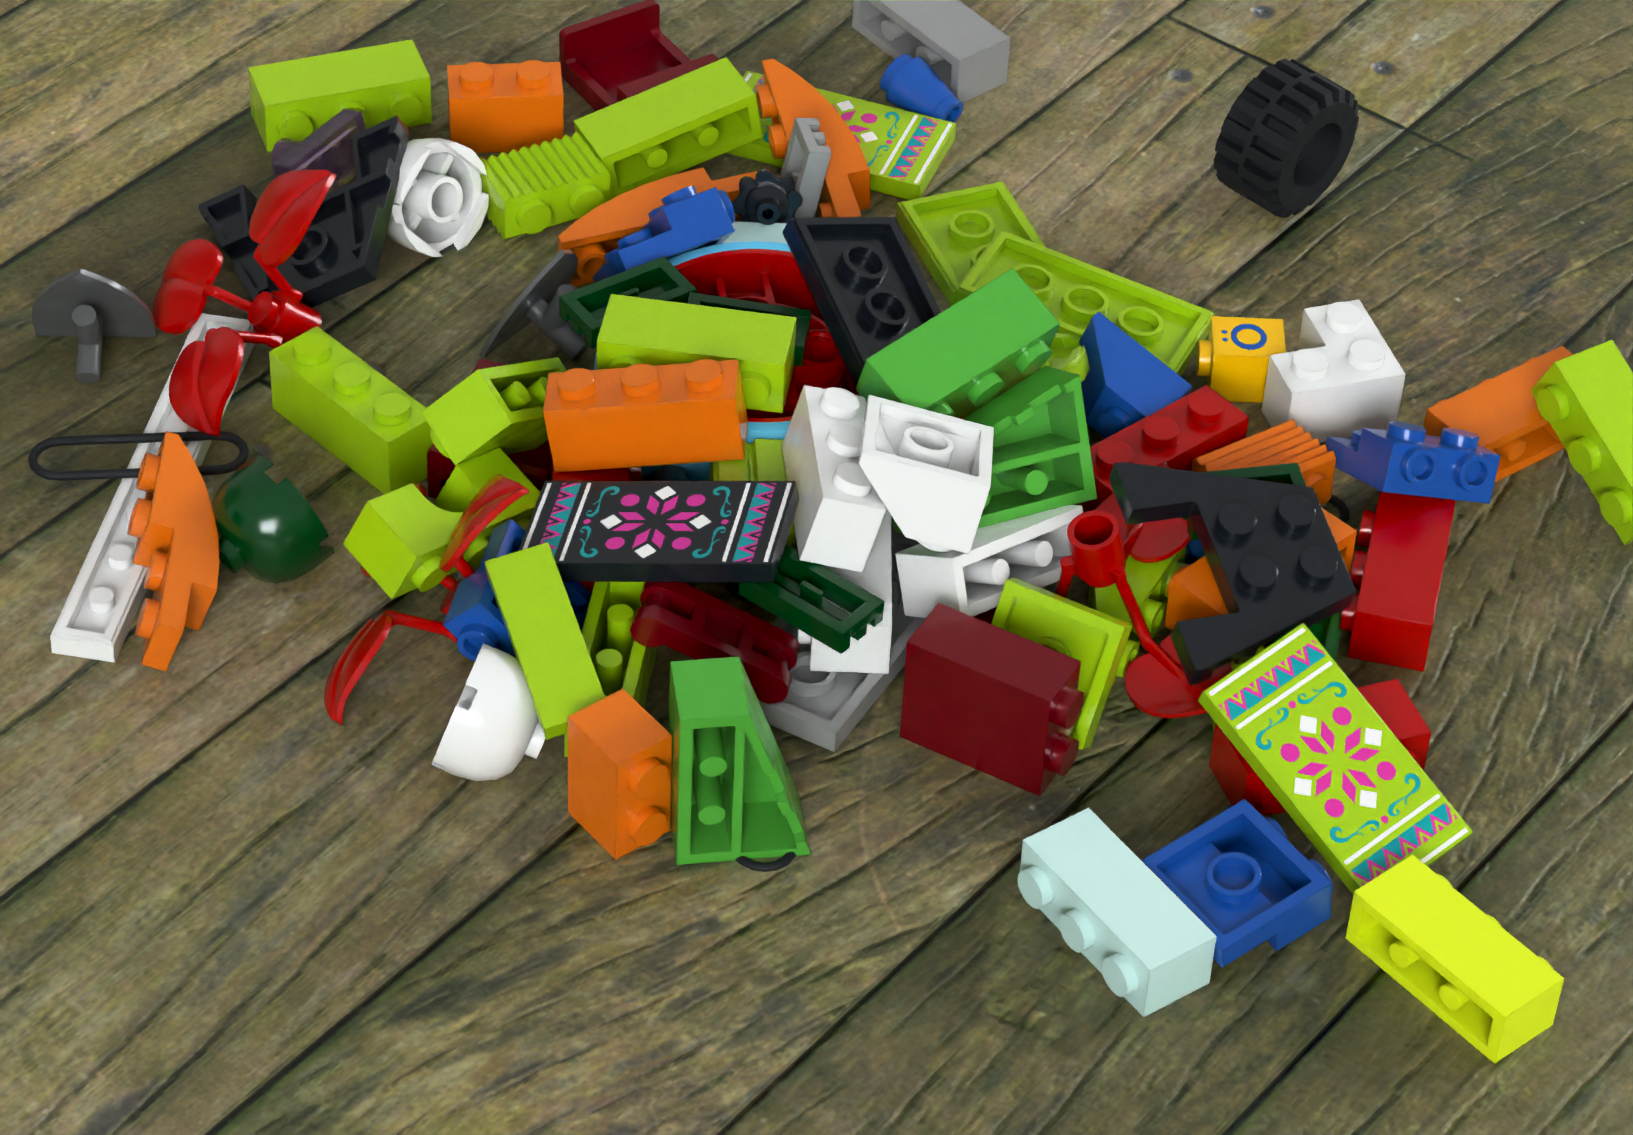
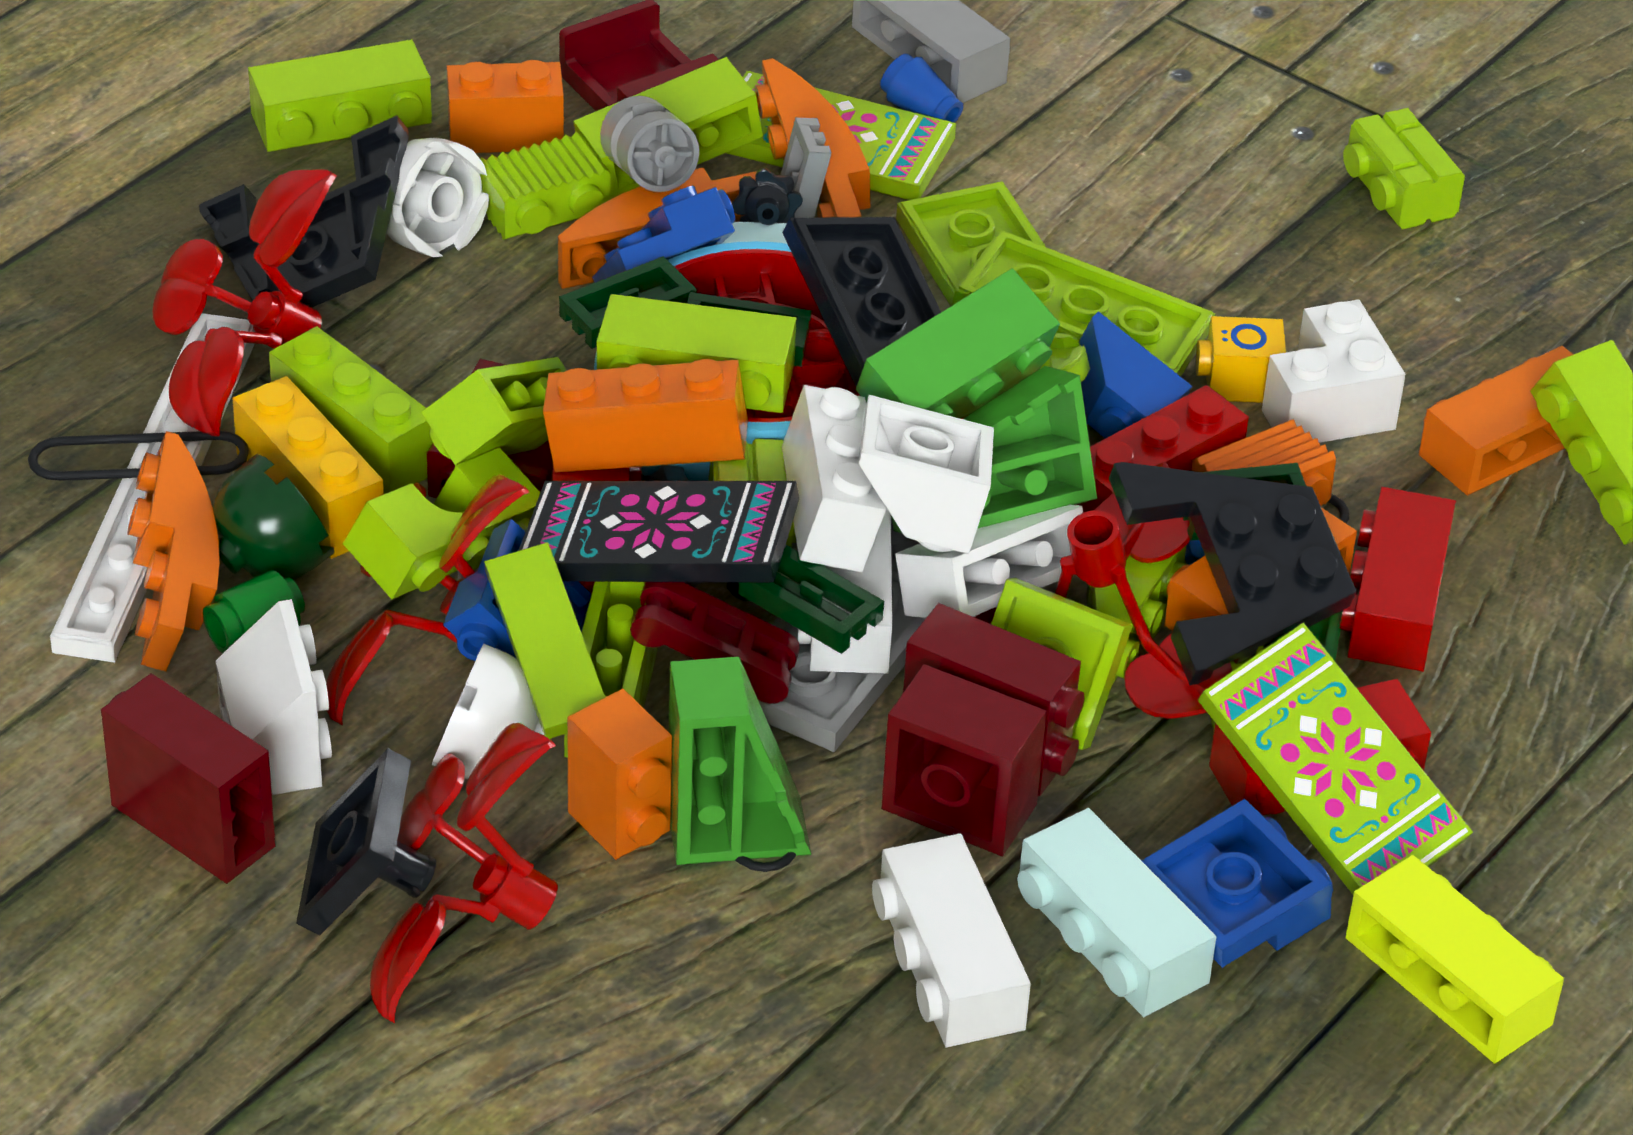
(90, 309): dark grey shield -> none
(189, 777): none -> dark red brick
(244, 604): none -> green brick
(277, 698): none -> white slope
(309, 452): none -> yellow brick
(323, 149): tile -> none
(359, 844): none -> black tile
(504, 883): none -> red plant
(541, 305): dark grey shield -> none
(649, 143): none -> light grey wheel
(952, 940): none -> white brick
(963, 759): none -> dark red brick
(1286, 137): black tyre -> none
(1403, 168): none -> lime brick
(1419, 464): blue plate -> none

